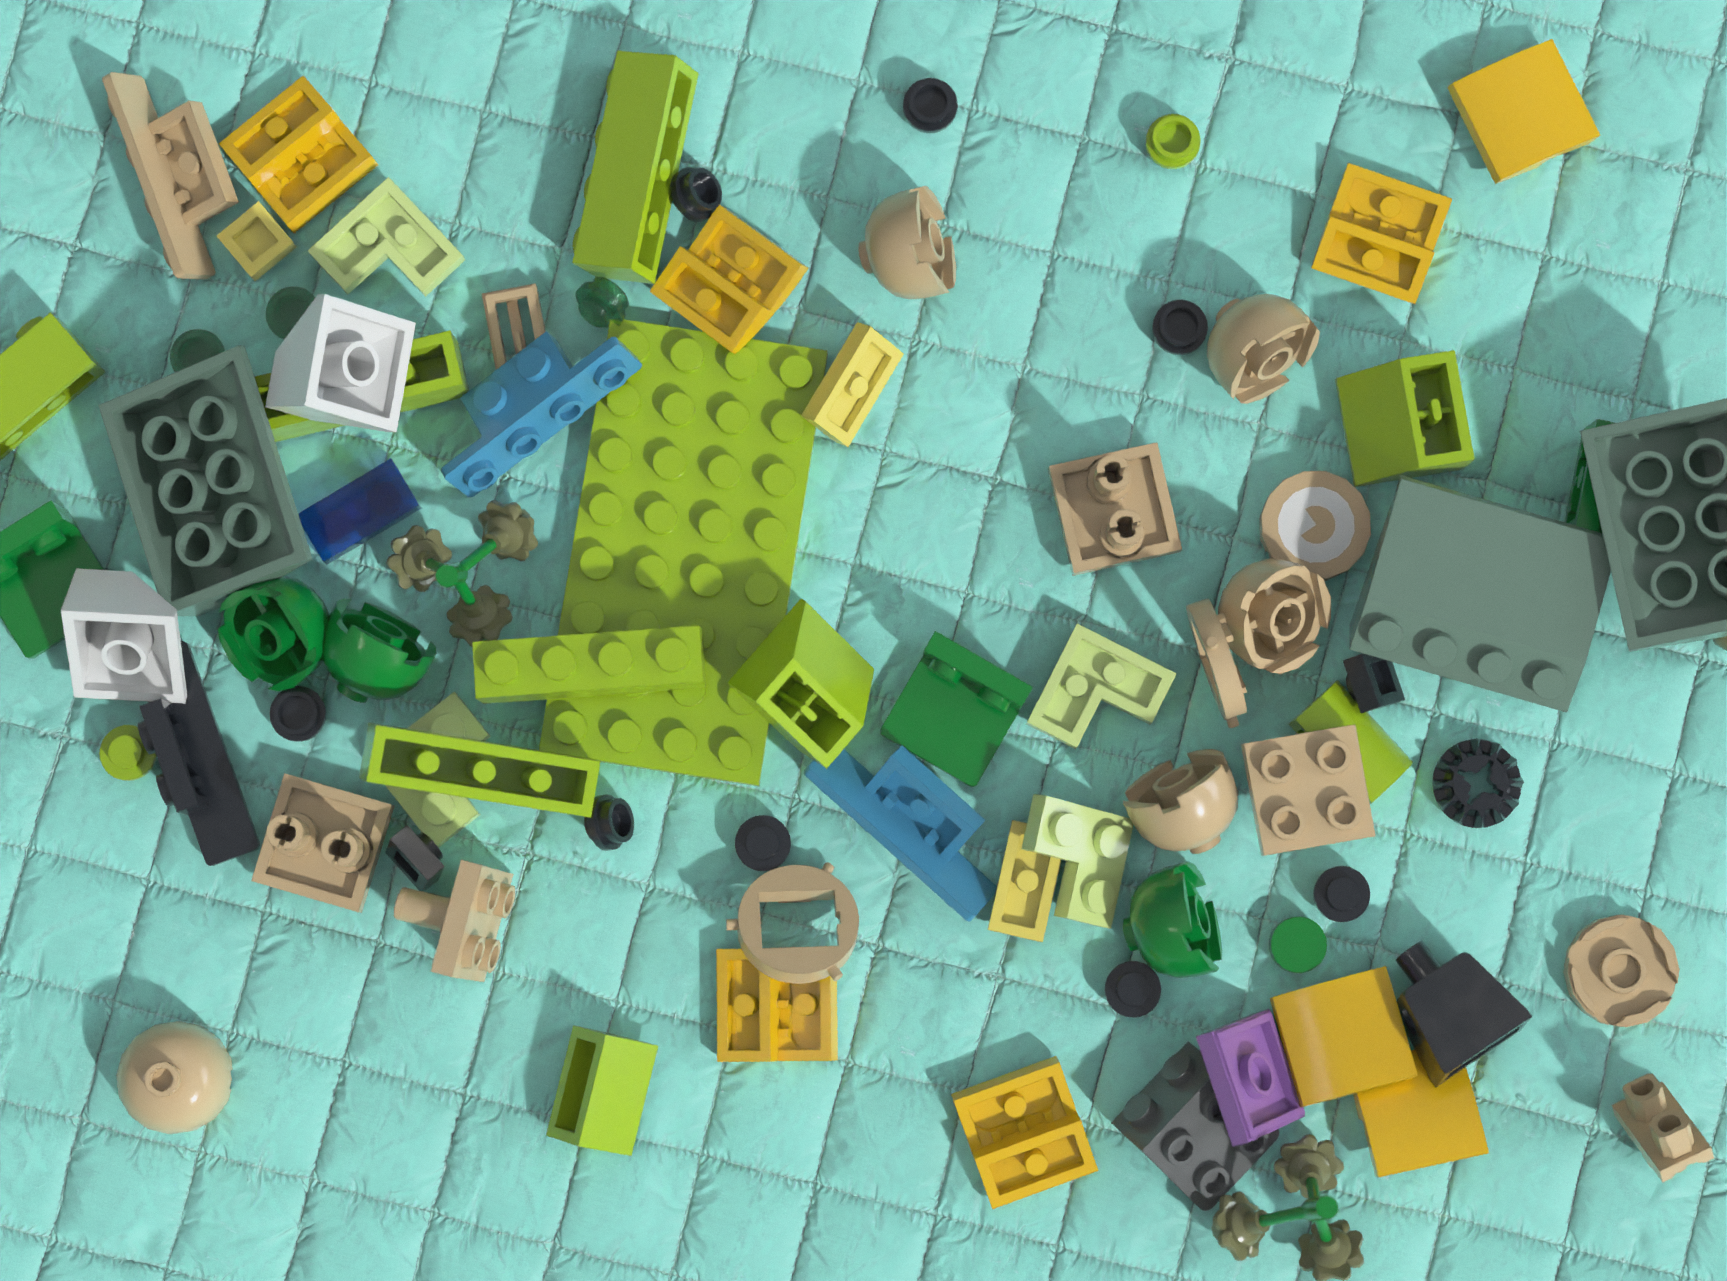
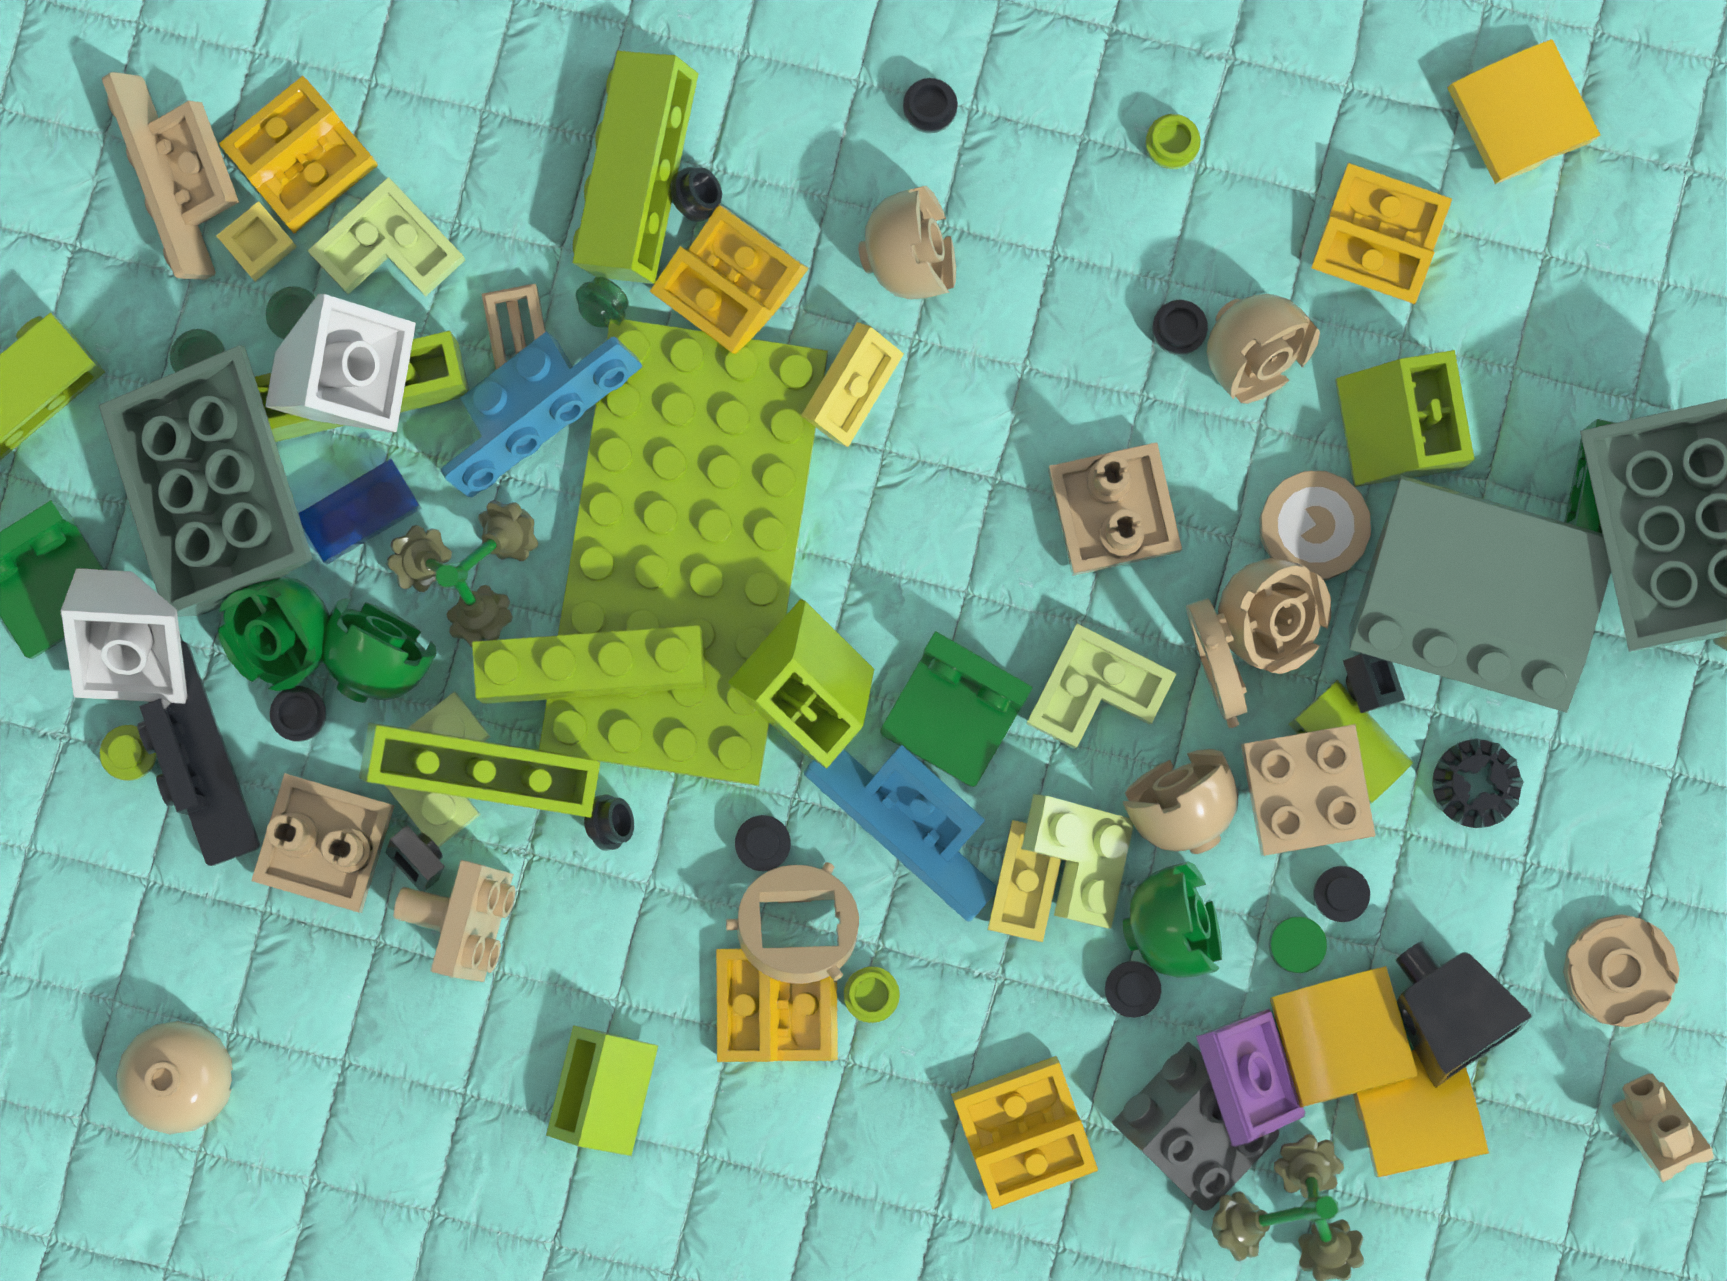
(871, 994): none -> lime plate

